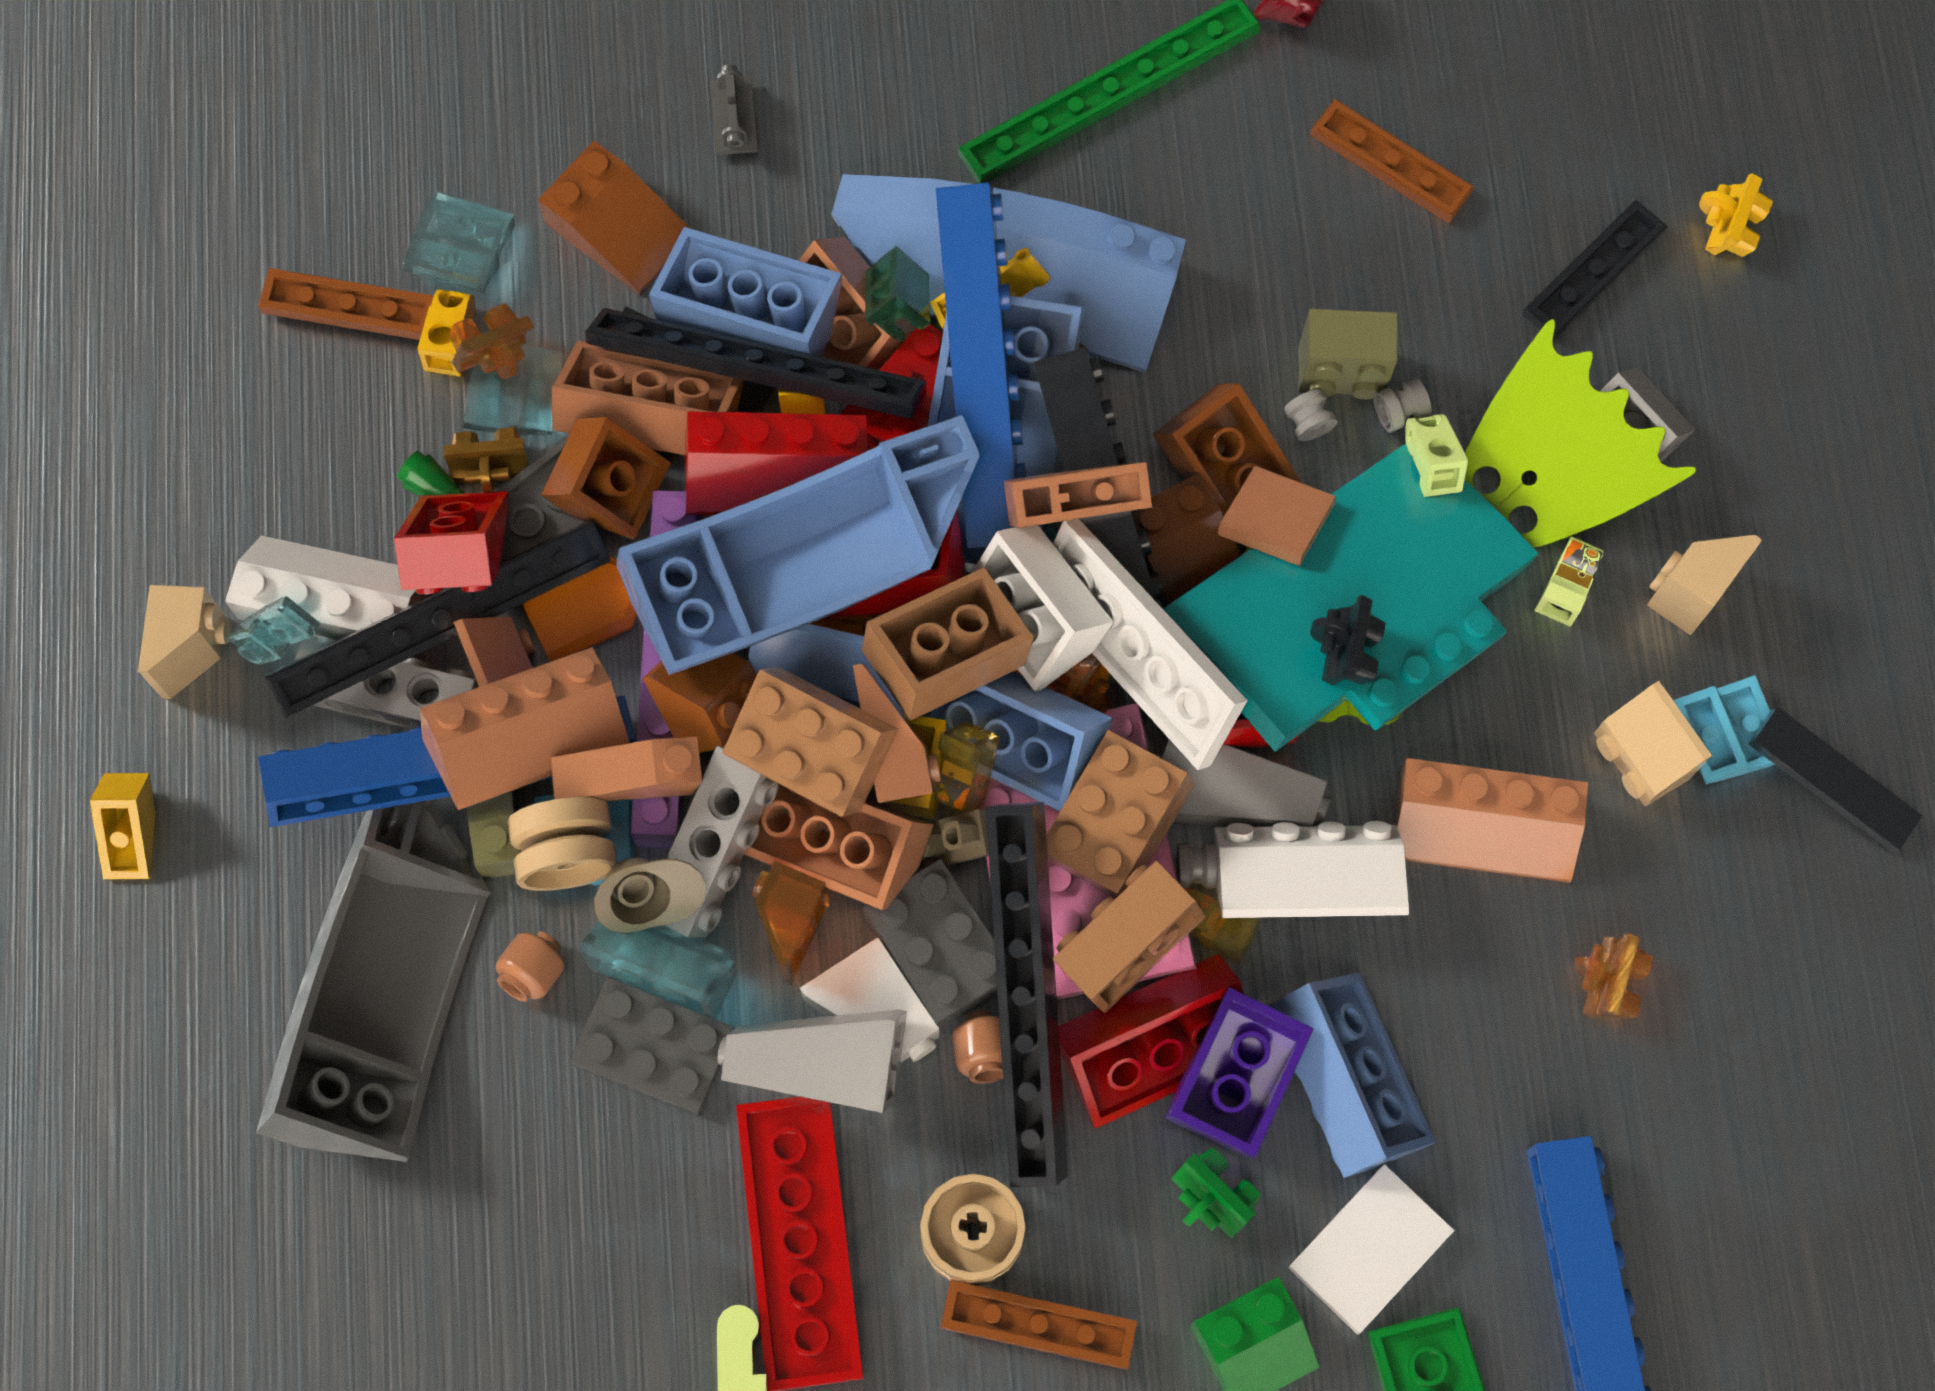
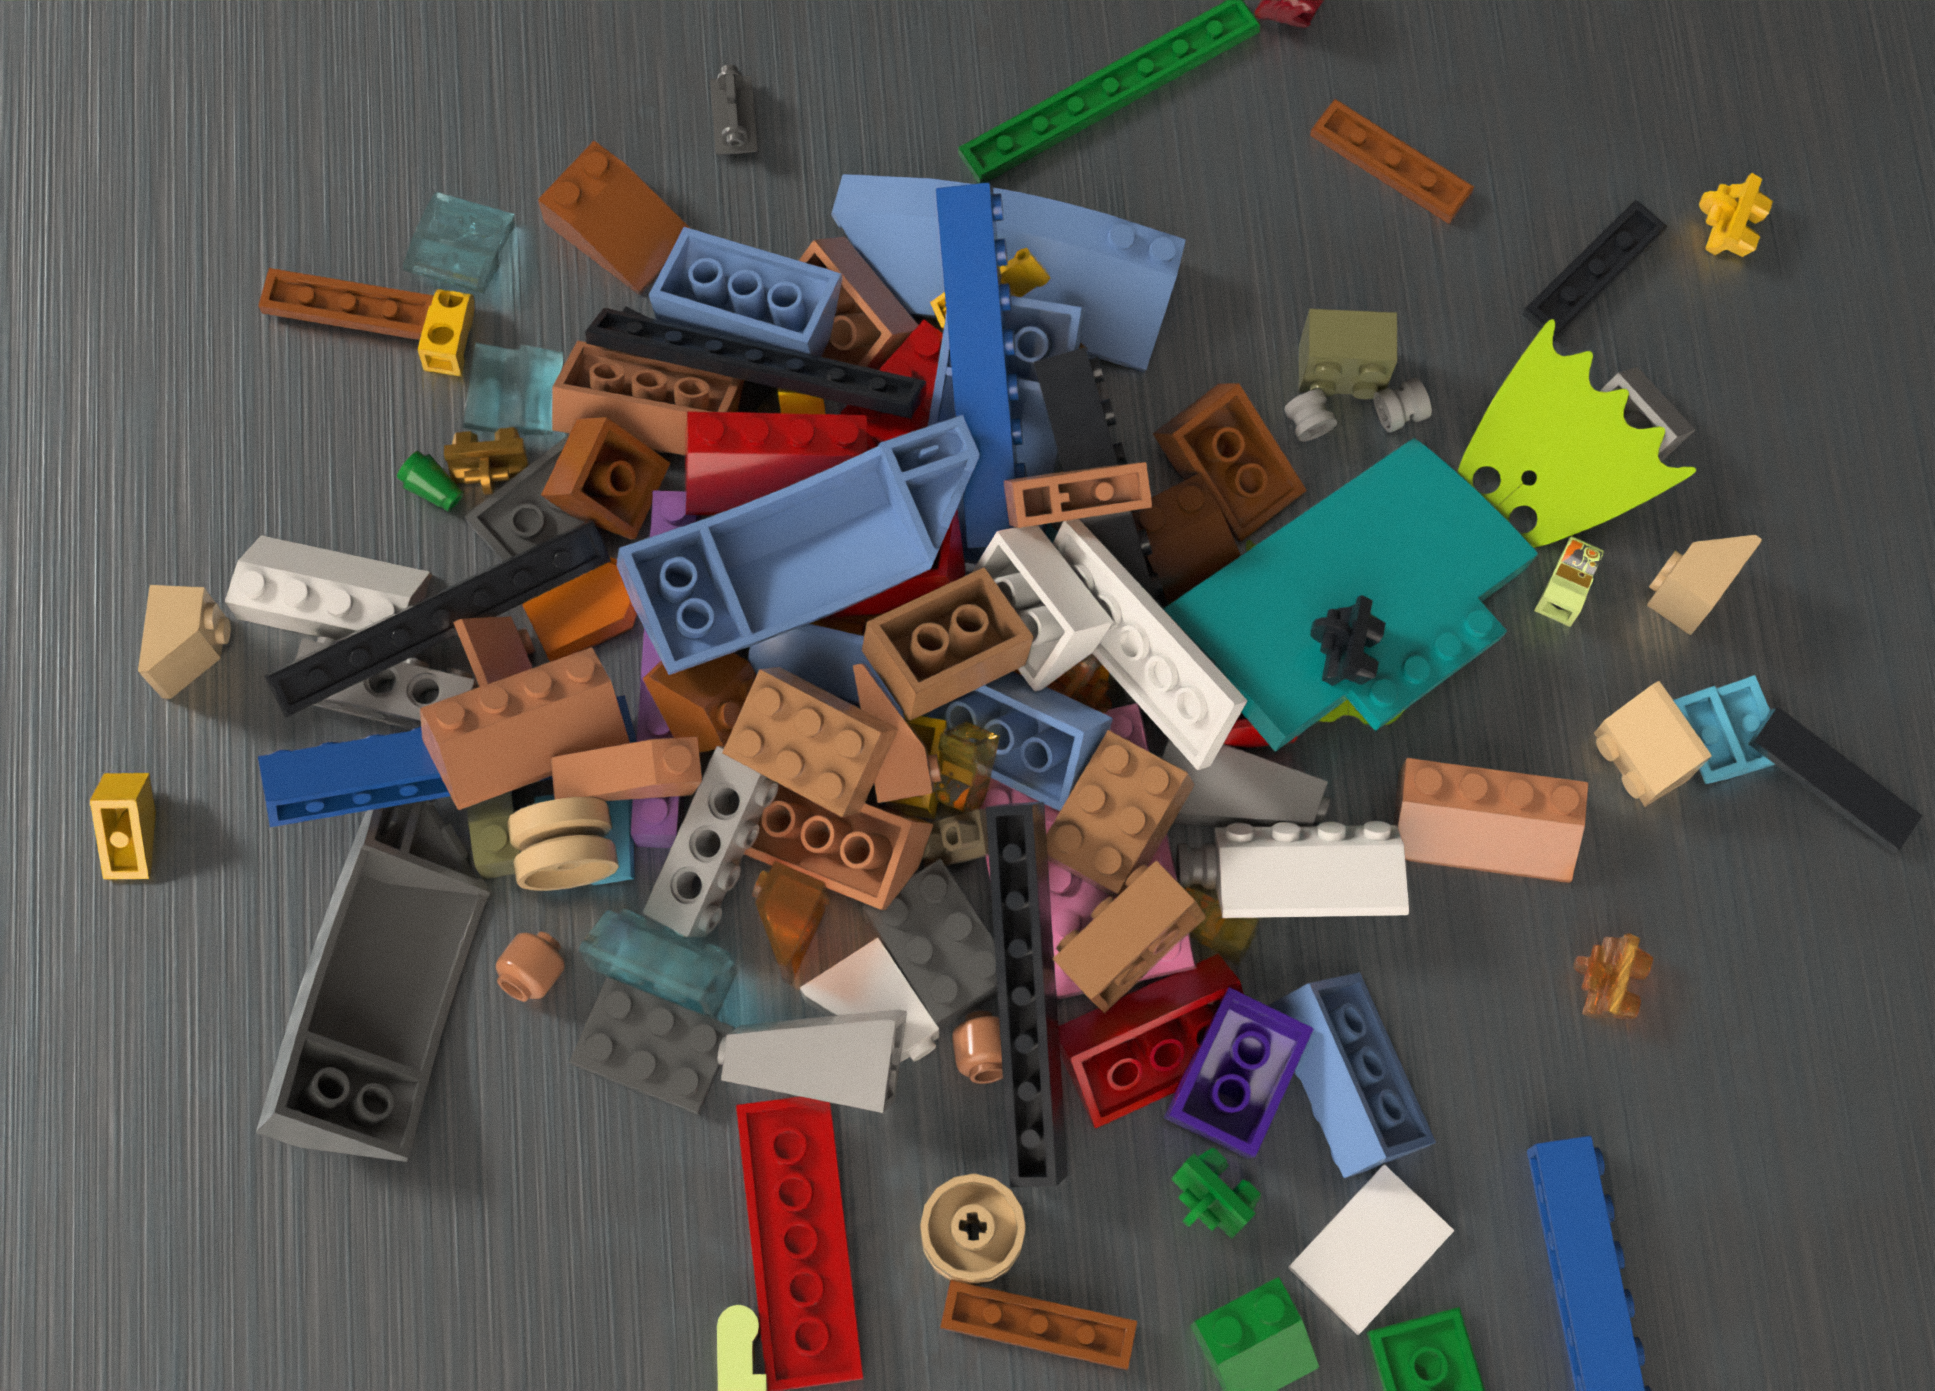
(271, 630): clear light blue slope -> none
(452, 542): red slope -> none
(494, 349): clear orange hips -> none
(648, 894): dark tan piece -> none
(897, 290): clear green hinge -> none
(1276, 515): nougat tile -> none
(1436, 454): yellowish green leg -> none

